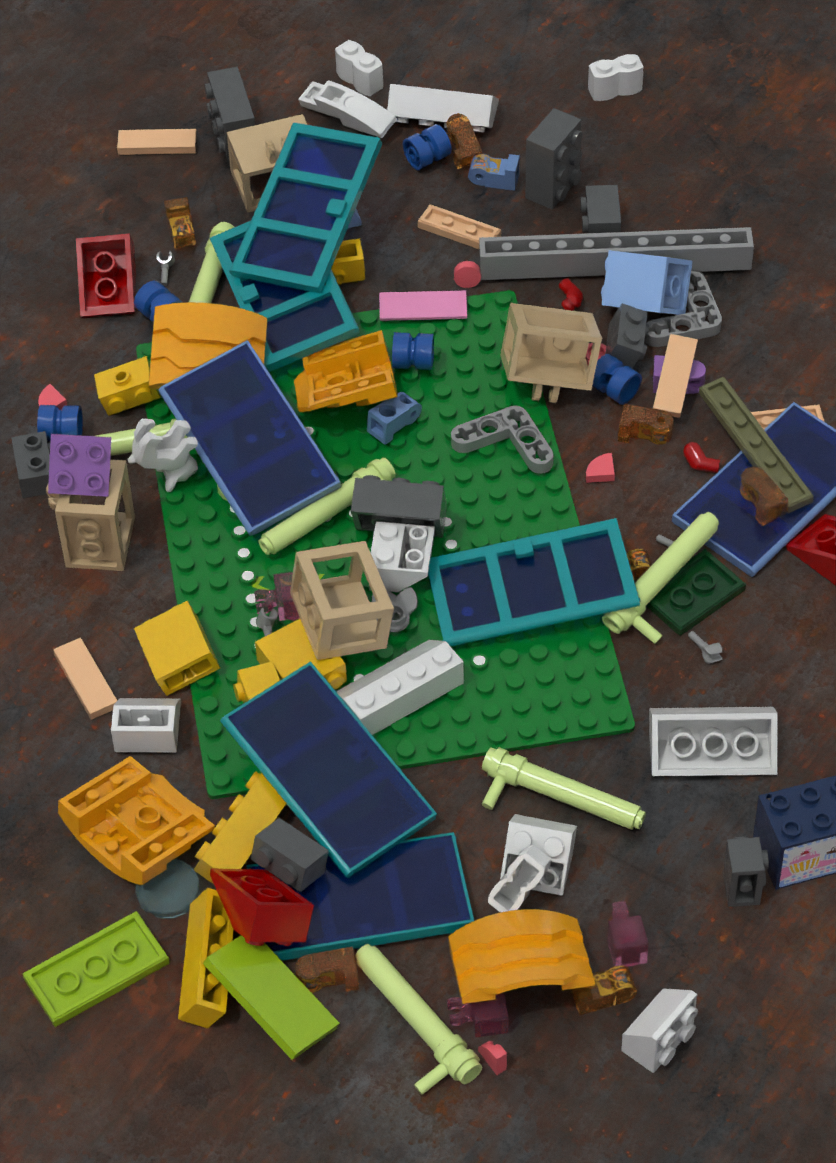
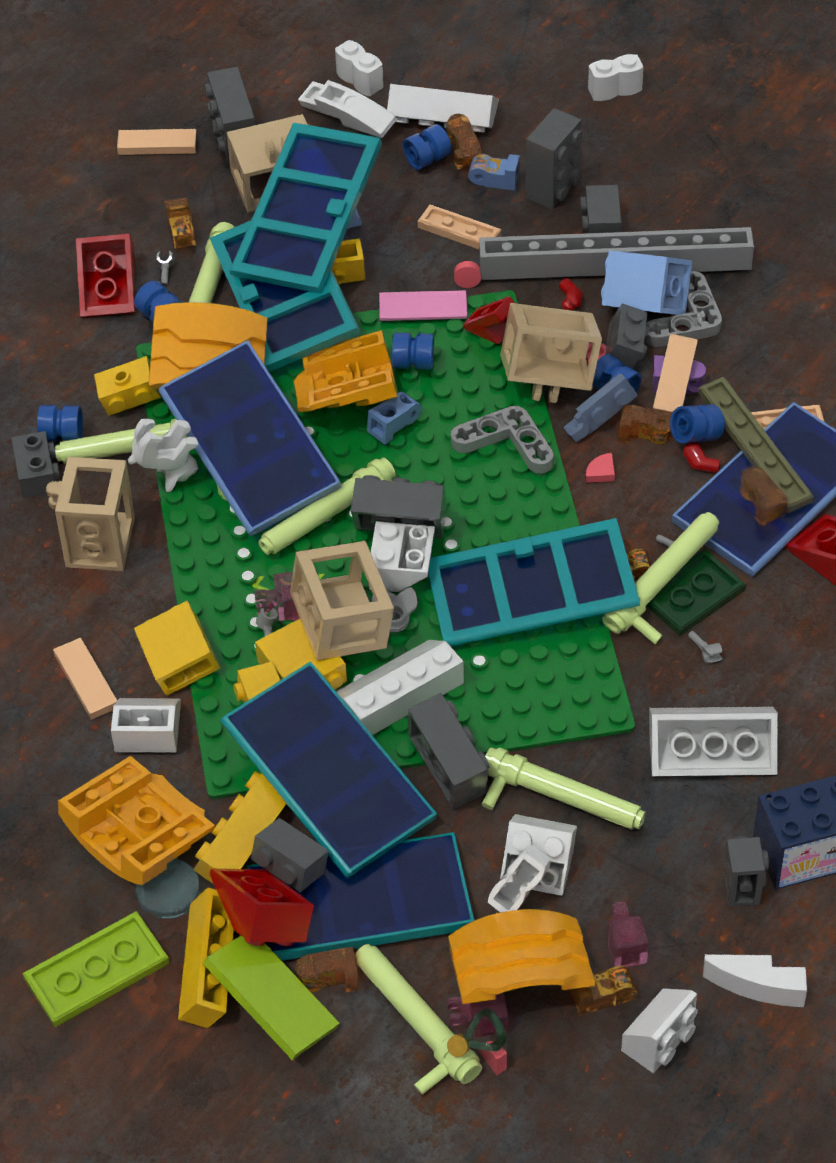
(51, 396): coral tile -> none
(79, 465): medium lavender hinge -> none
(448, 750): none -> dark grey brick
(460, 1044): none -> clear green piece
(490, 320): none -> red slope
(600, 407): none -> sand blue hinge
(697, 423): none -> blue wheel
(757, 979): none -> white slope

